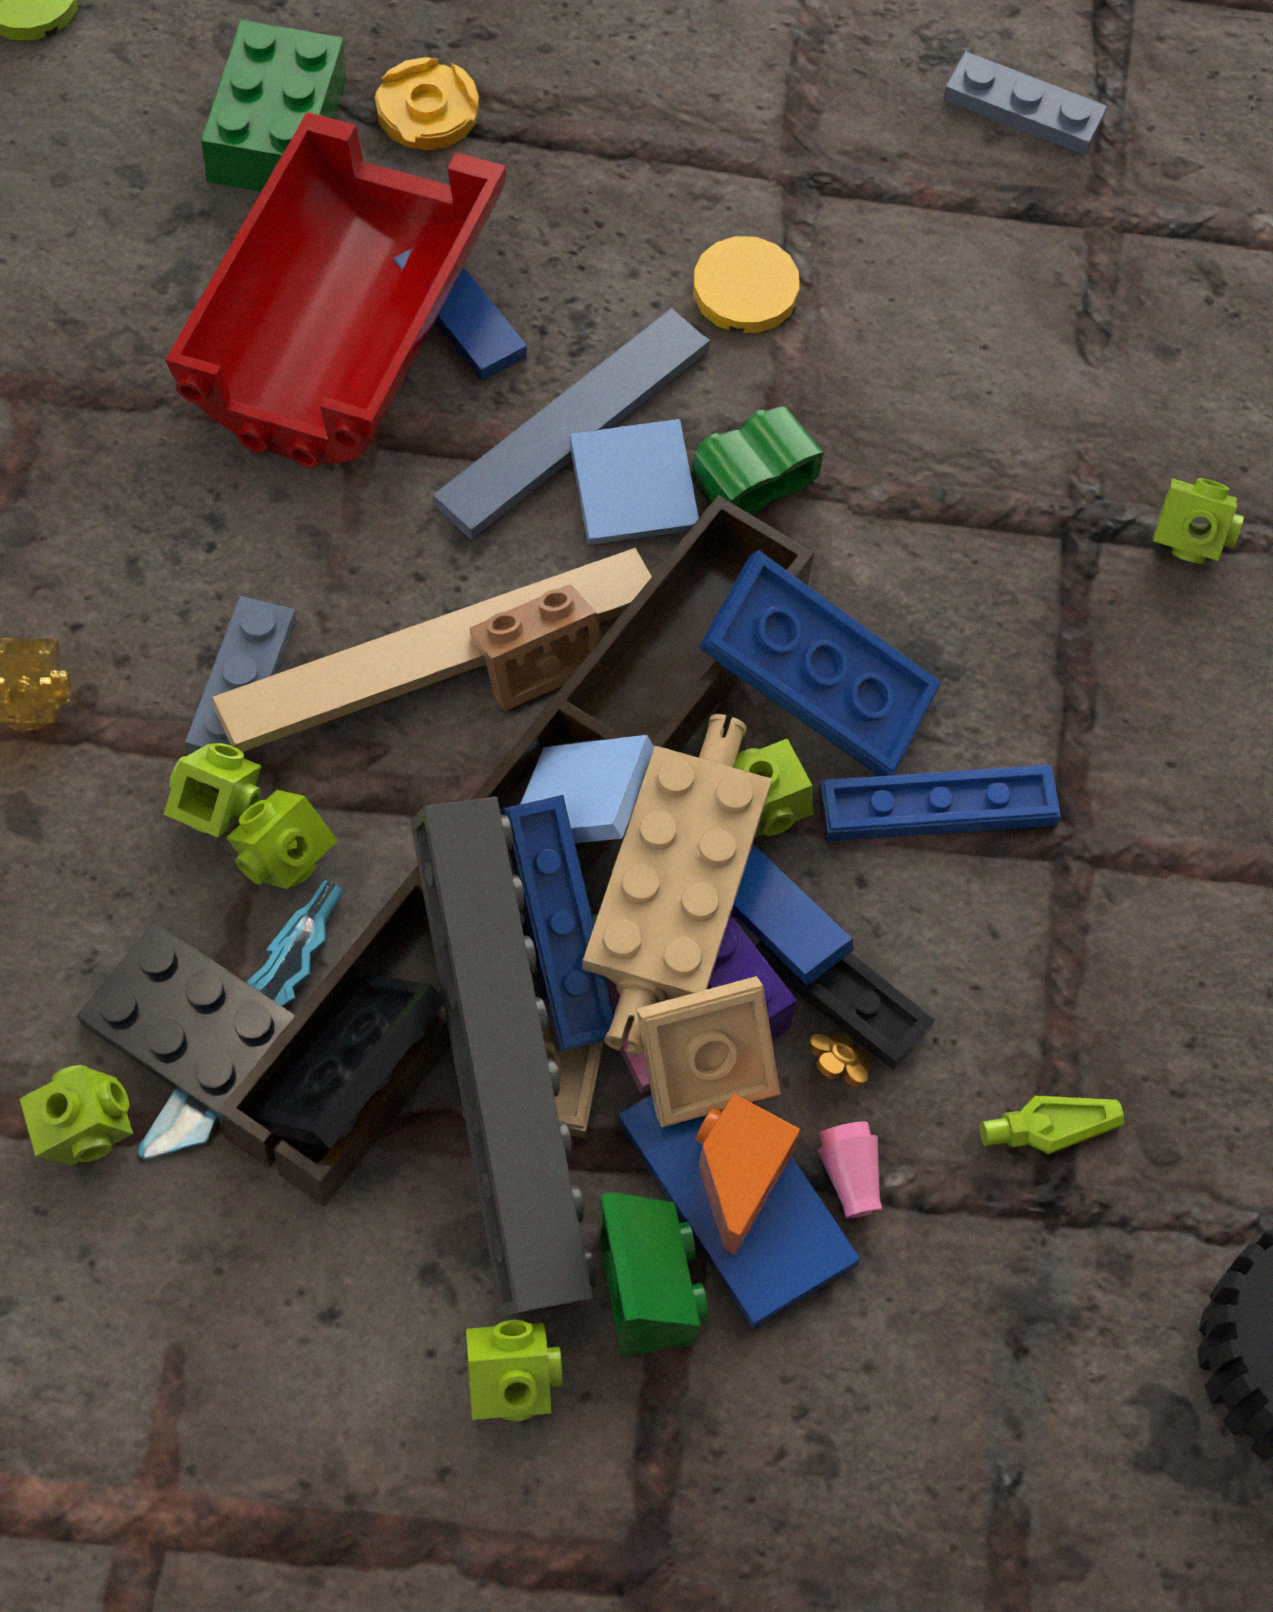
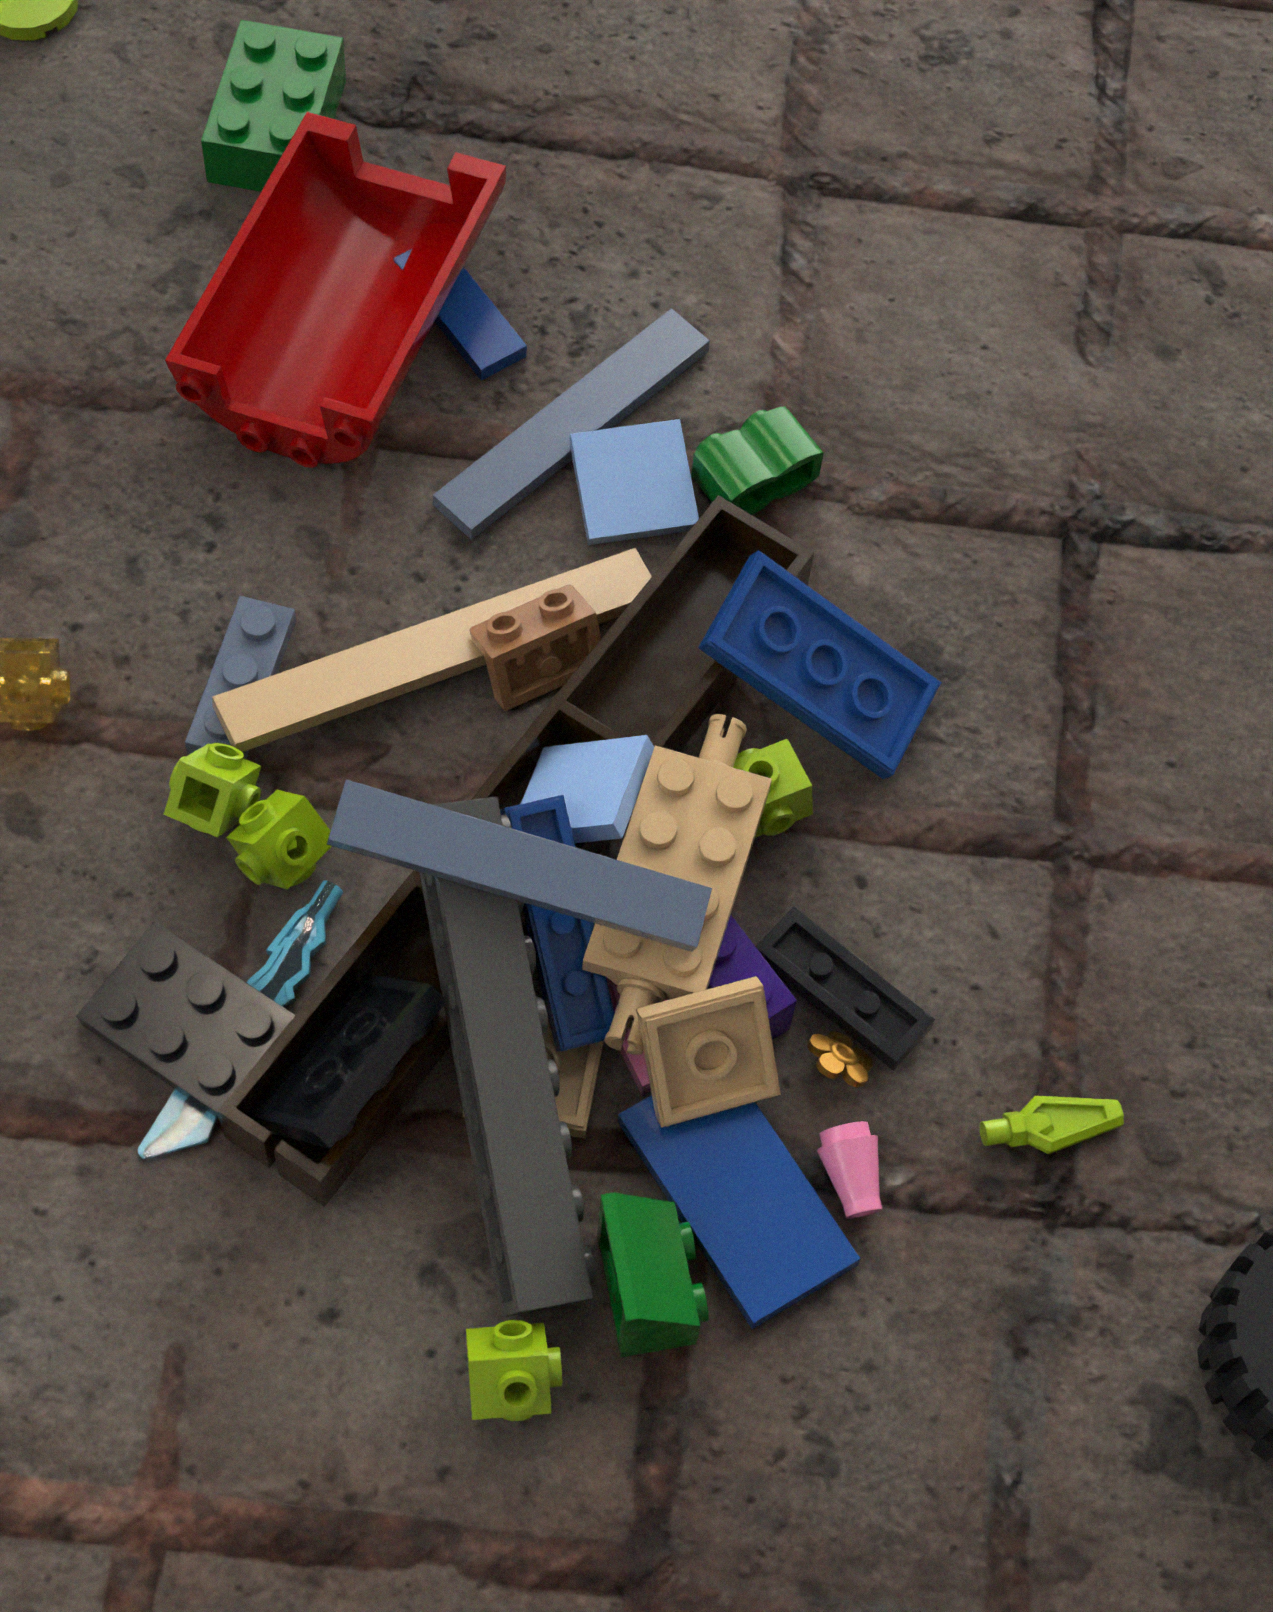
(77, 1116): lime brick -> none
(426, 104): yellow tile -> none
(519, 865): none -> sand blue tile
(742, 1163): orange slope -> none
(746, 284): yellow tile -> none
(788, 920): blue tile -> none
(938, 802): blue tile -> none
(1025, 103): sand blue plate -> none
(1190, 501): lime brick -> none

